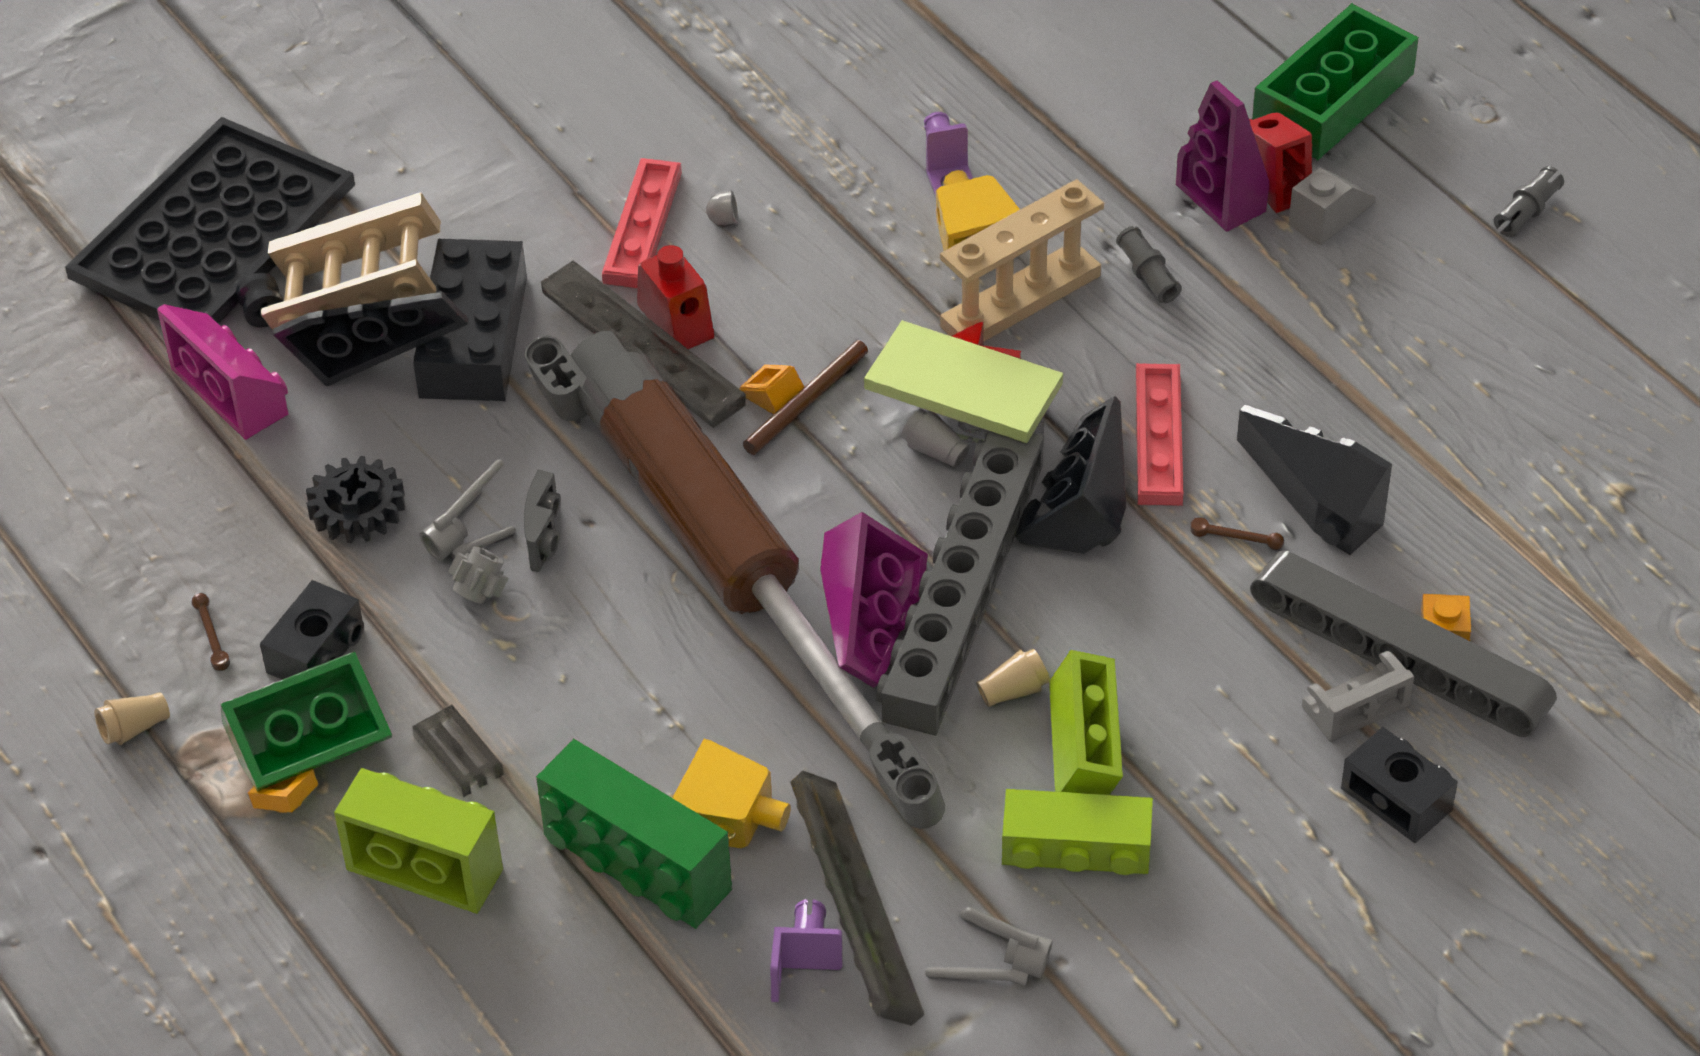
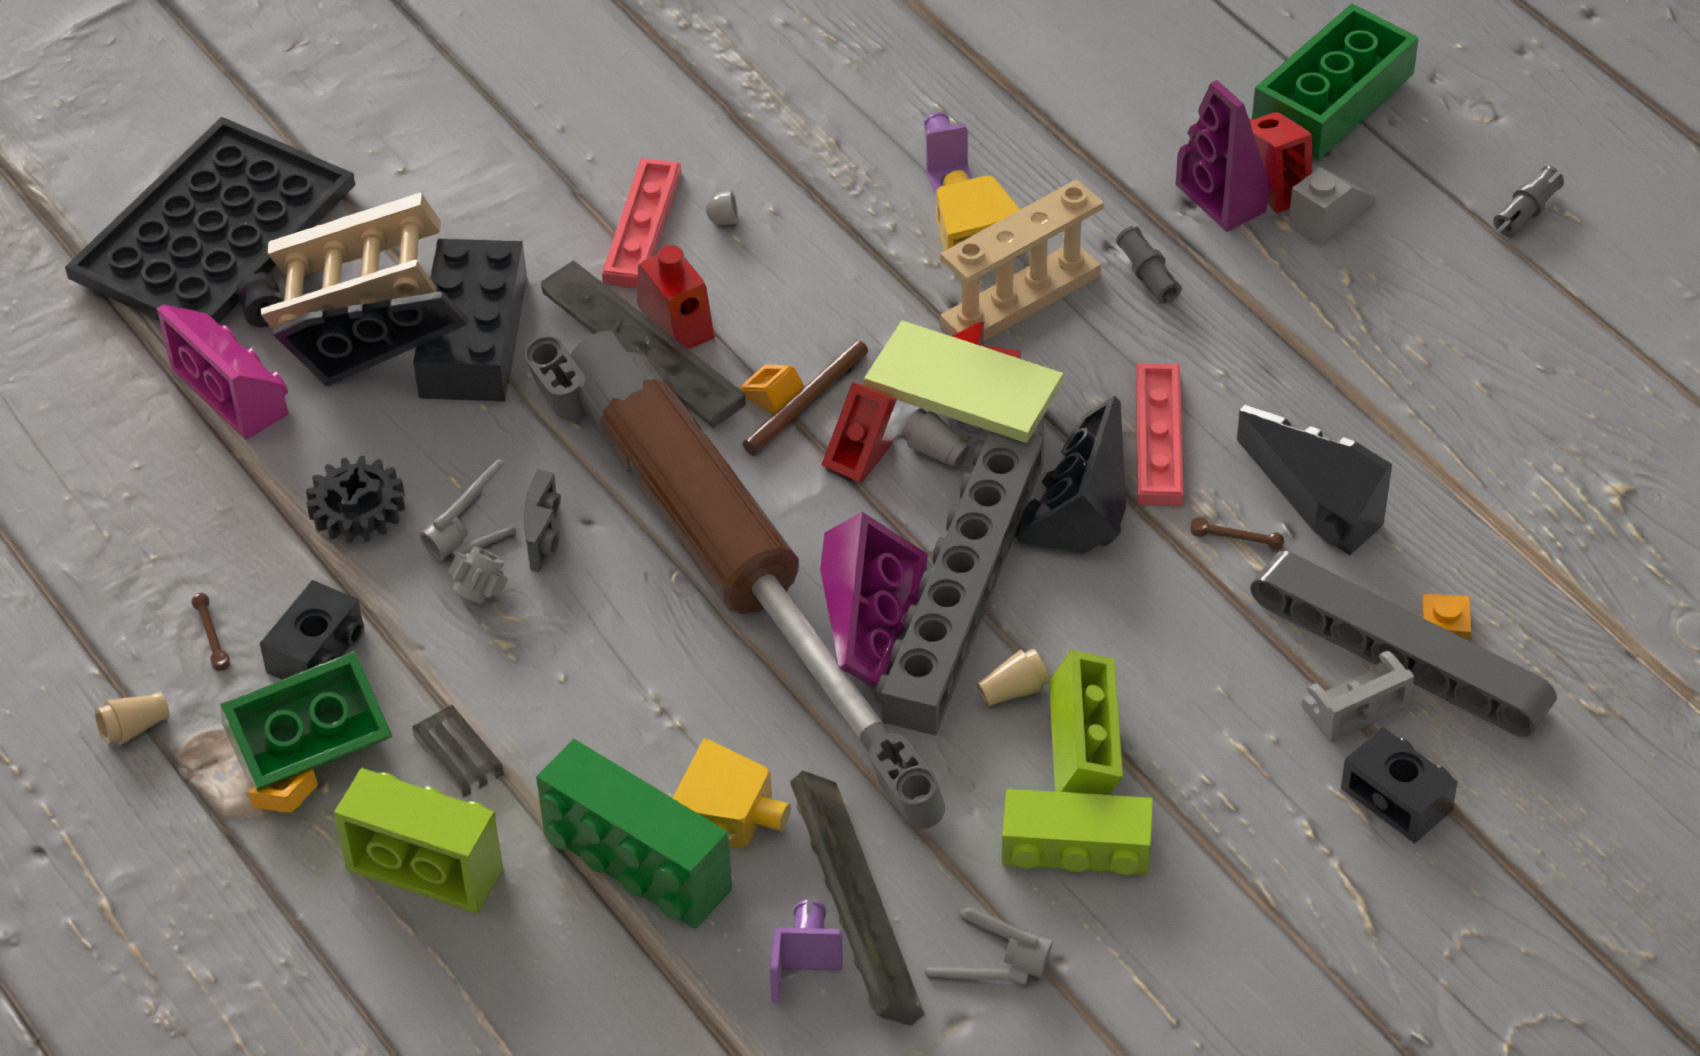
(859, 433): none -> red slope

